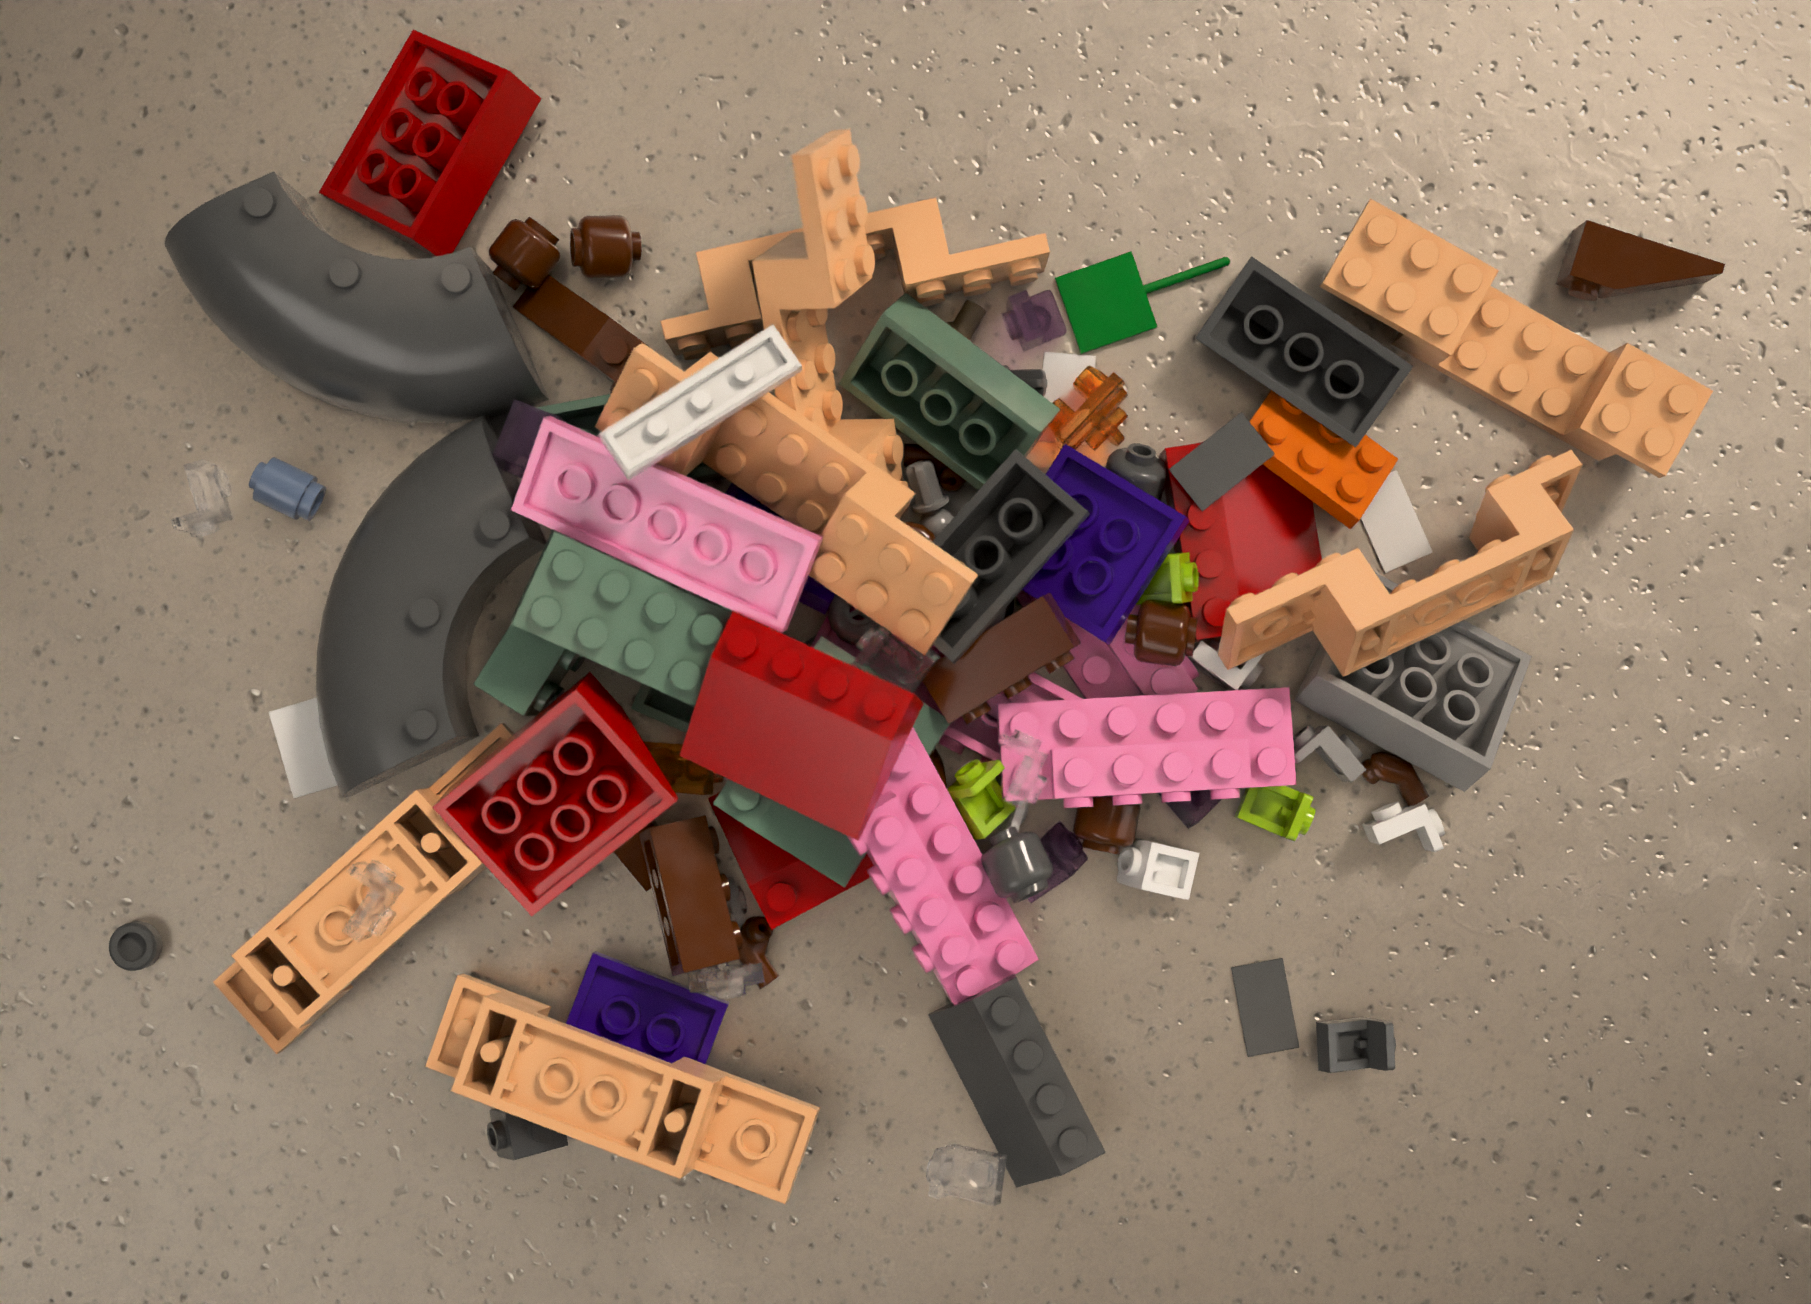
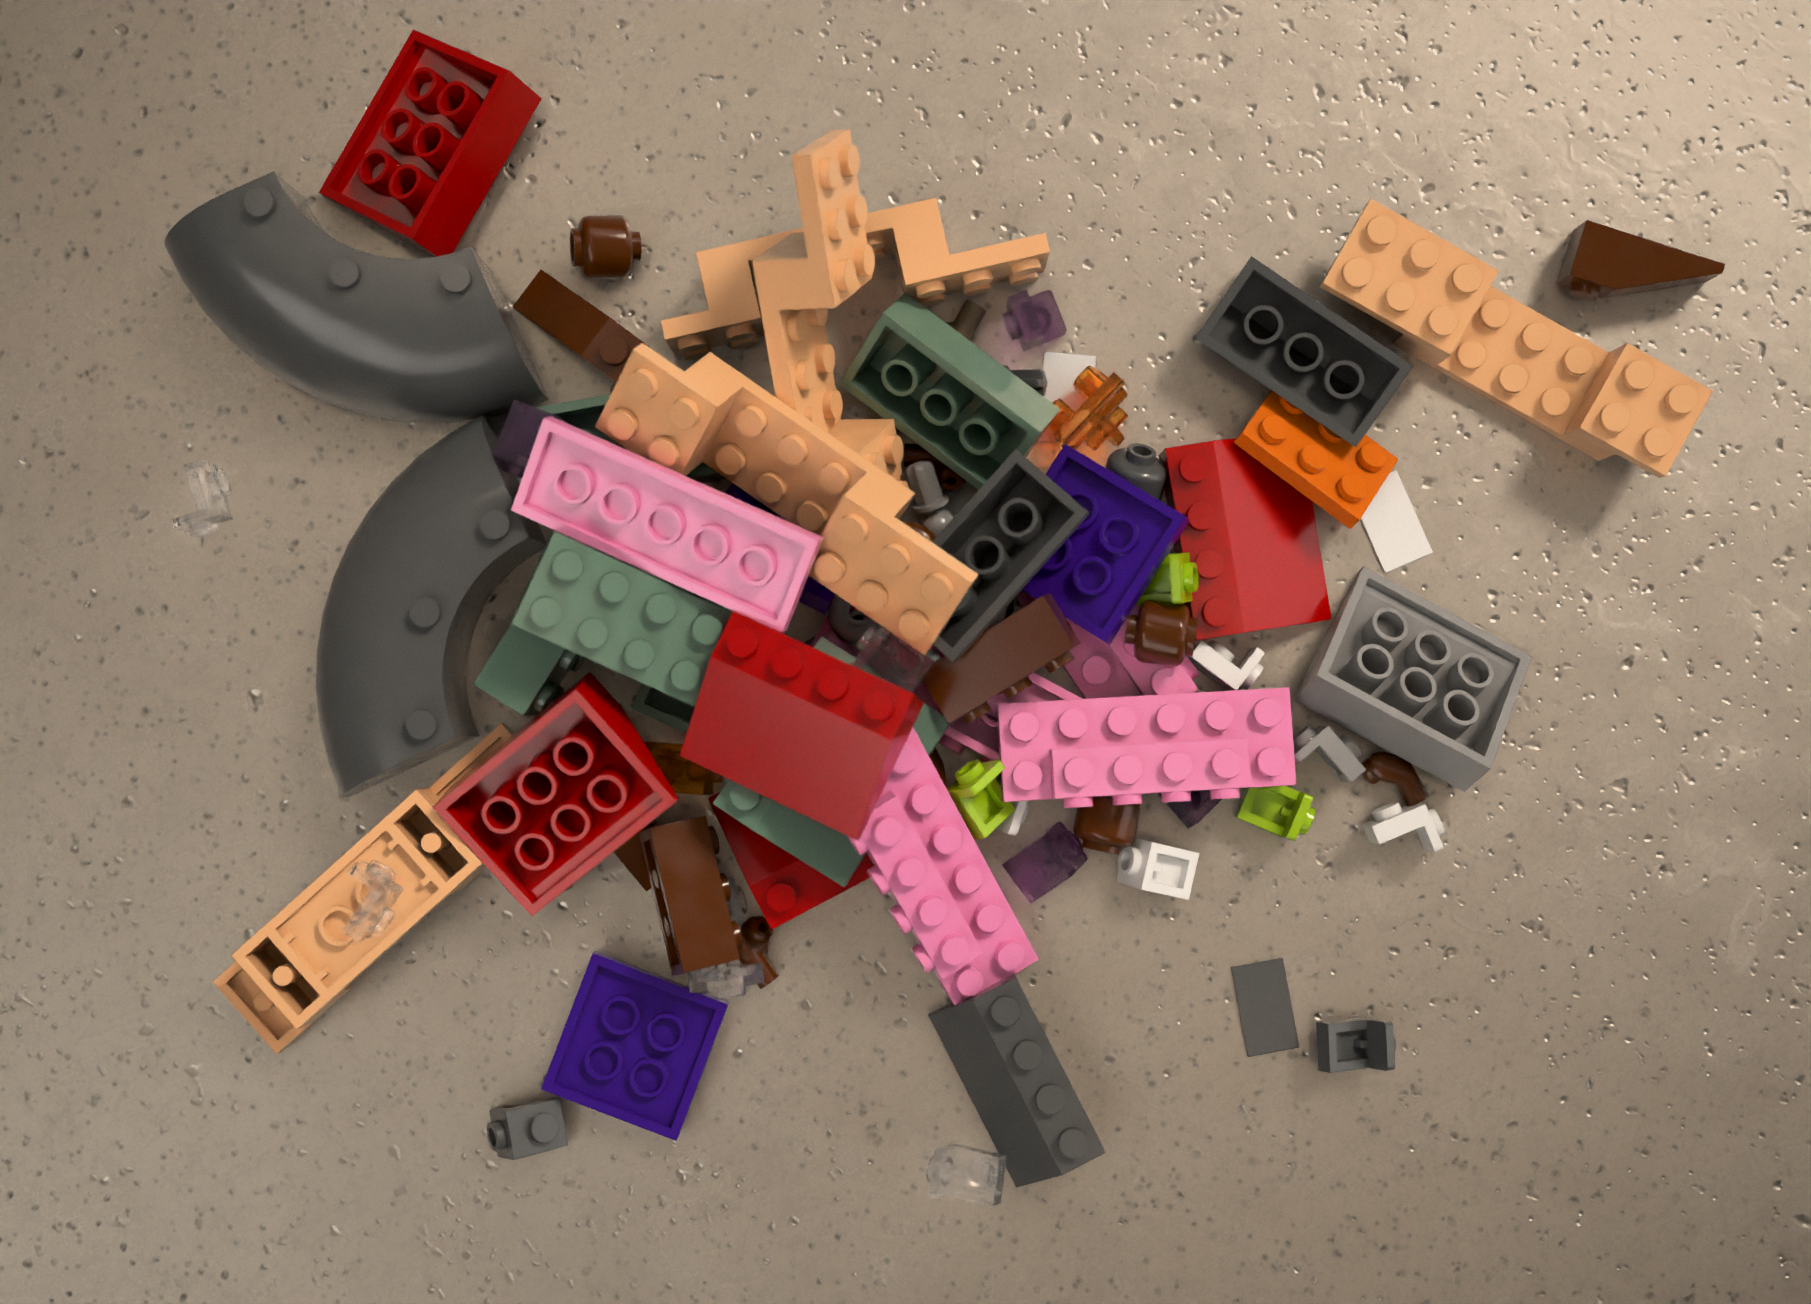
(135, 946): dark grey tile -> none
(287, 489): sand blue brick -> none
(302, 747): white sticker -> none
(524, 254): reddish brown head -> none
(617, 1097): light nougat bracket -> none
(700, 402): white tile -> none
(1017, 864): dark grey head -> none
(1027, 781): clear bracket -> none
(1111, 302): green piece -> none
(1221, 461): dark grey sticker -> none
(1358, 621): light nougat bracket -> none

